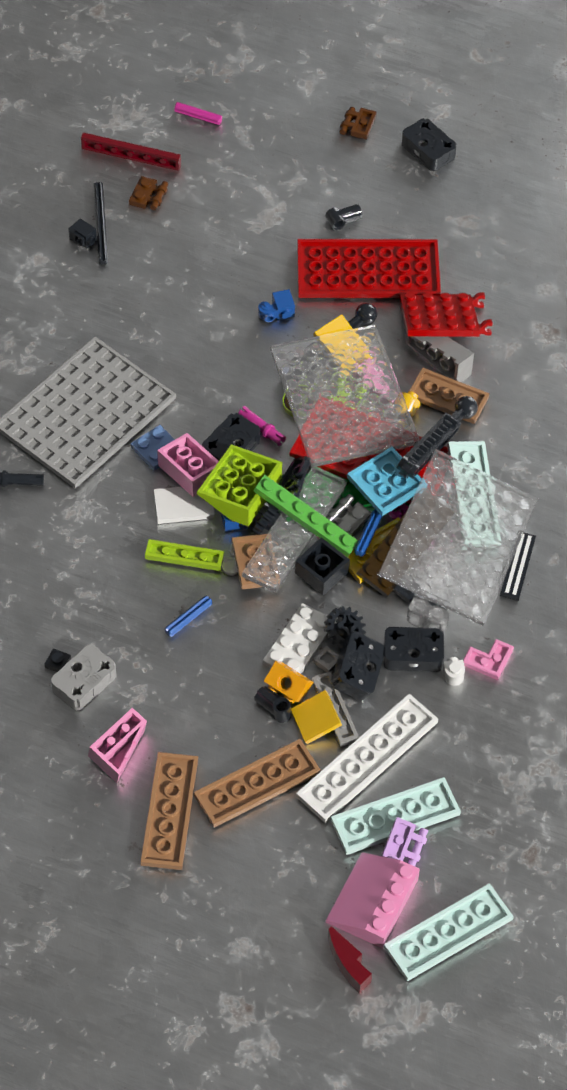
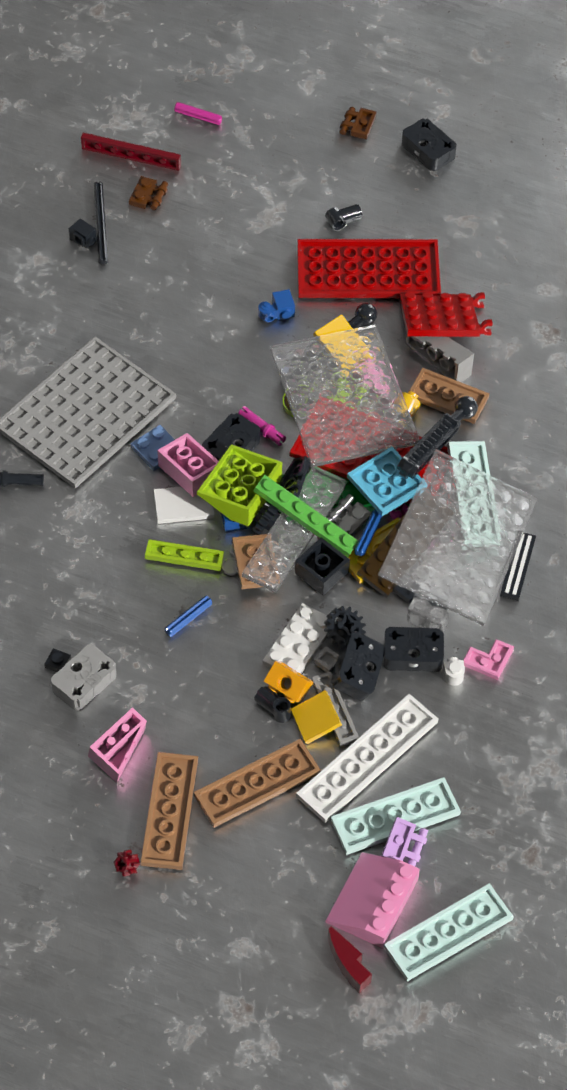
(126, 862): none -> dark red gear

